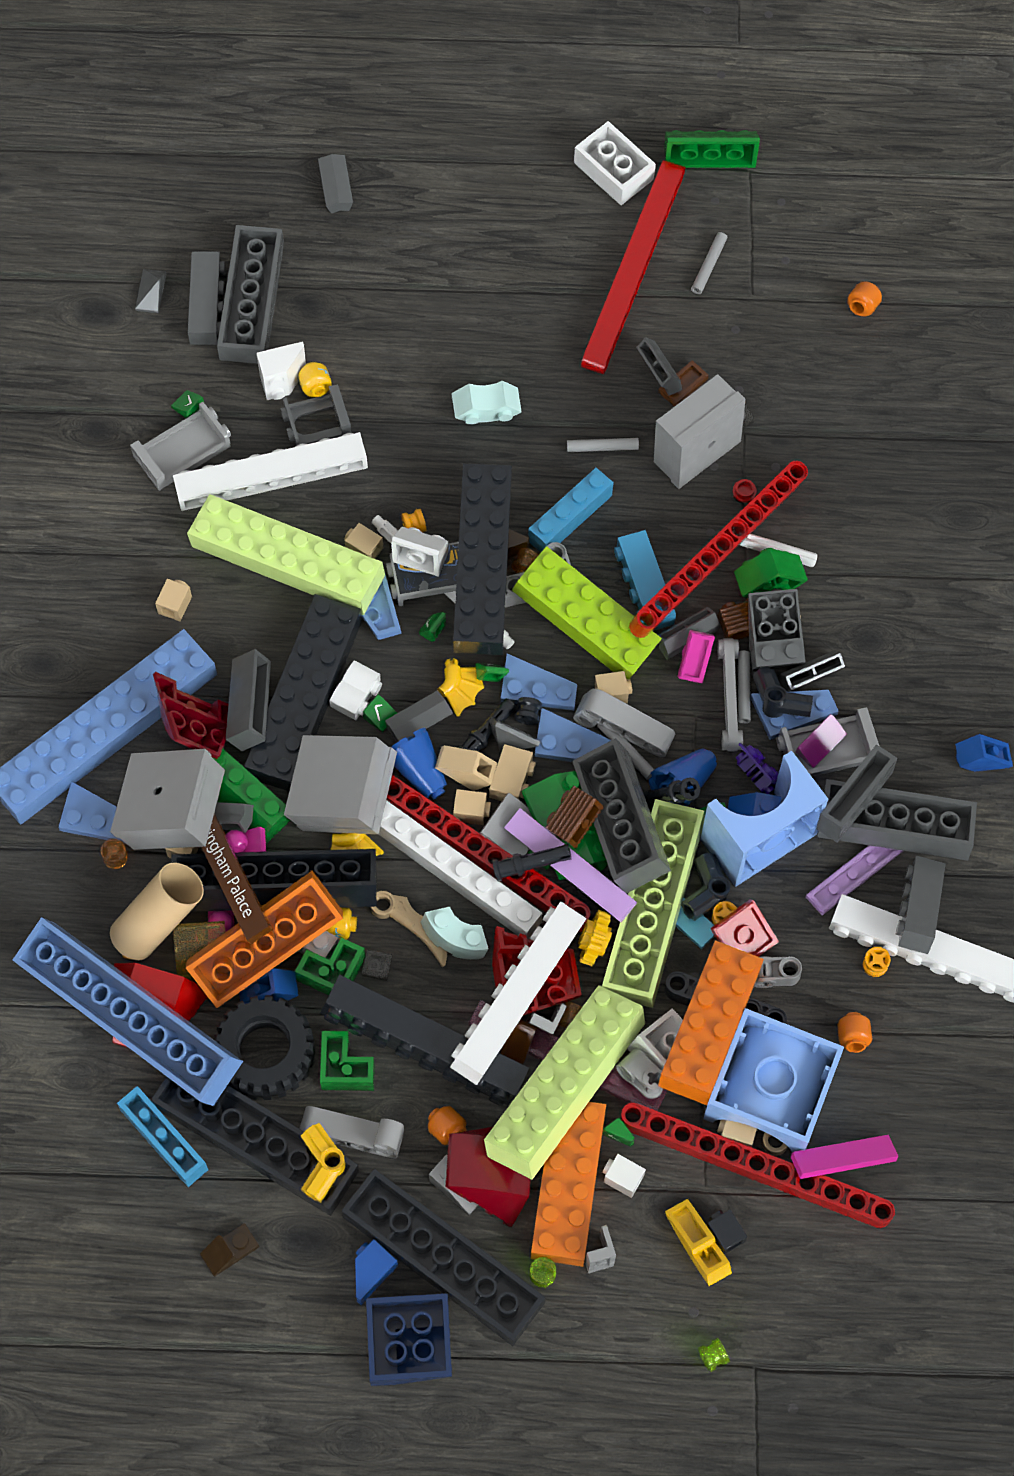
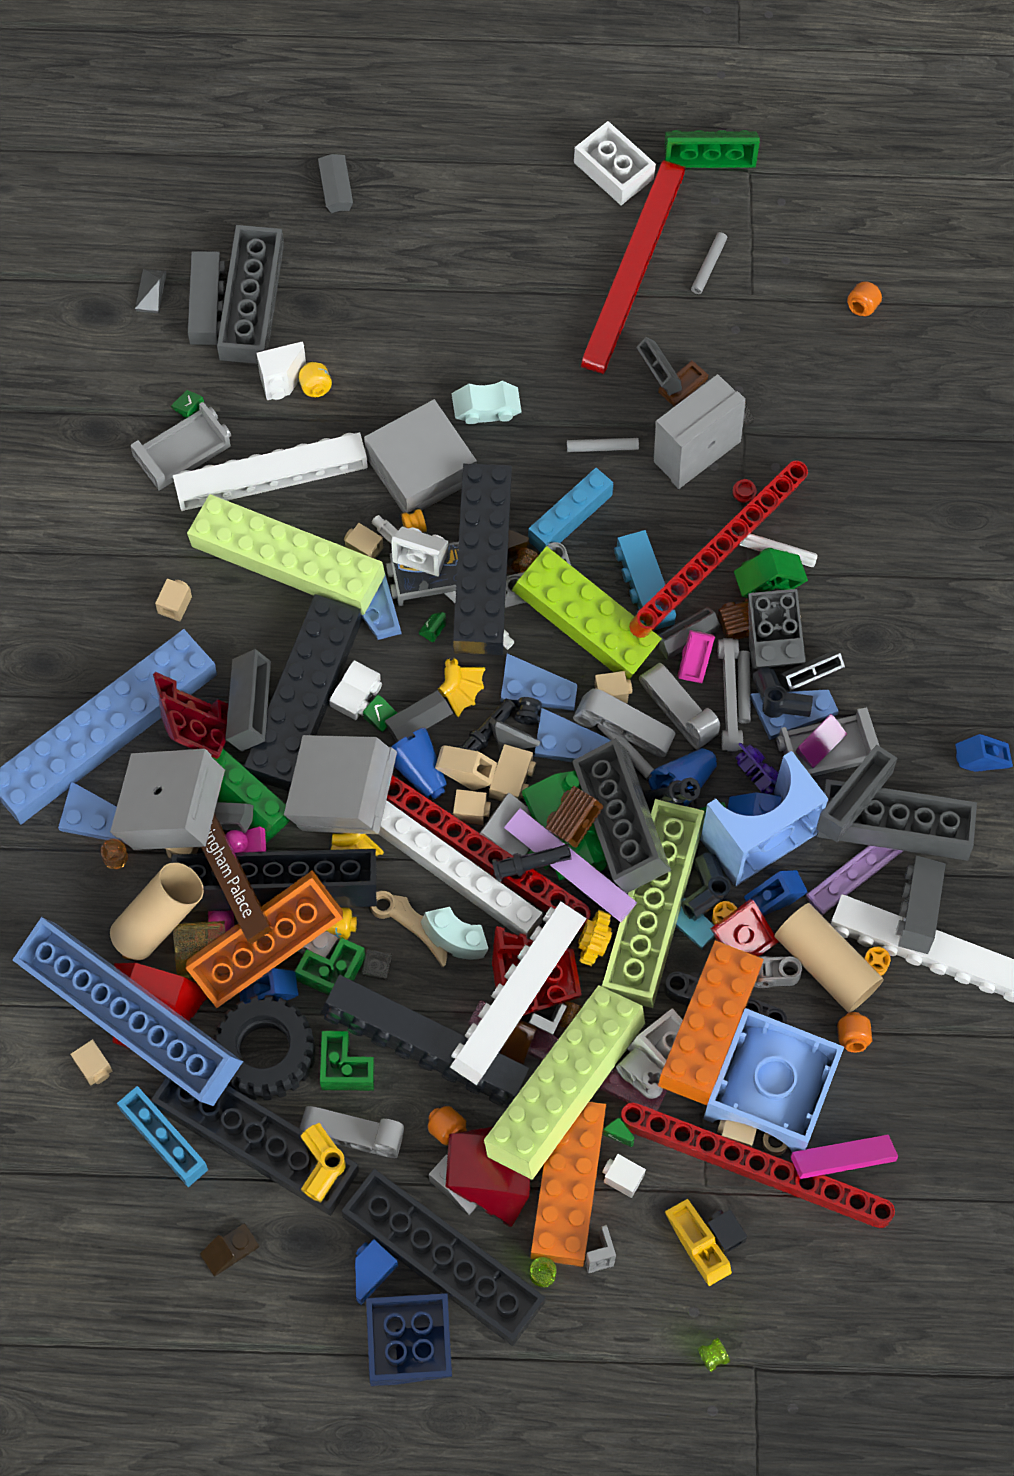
(92, 1063): none -> tan brick
(294, 411): dark grey panel -> none
(419, 457): none -> light grey container
(490, 672): green slope -> none
(694, 724): none -> light grey beam
(778, 891): none -> blue slope
(829, 957): none -> tan piece

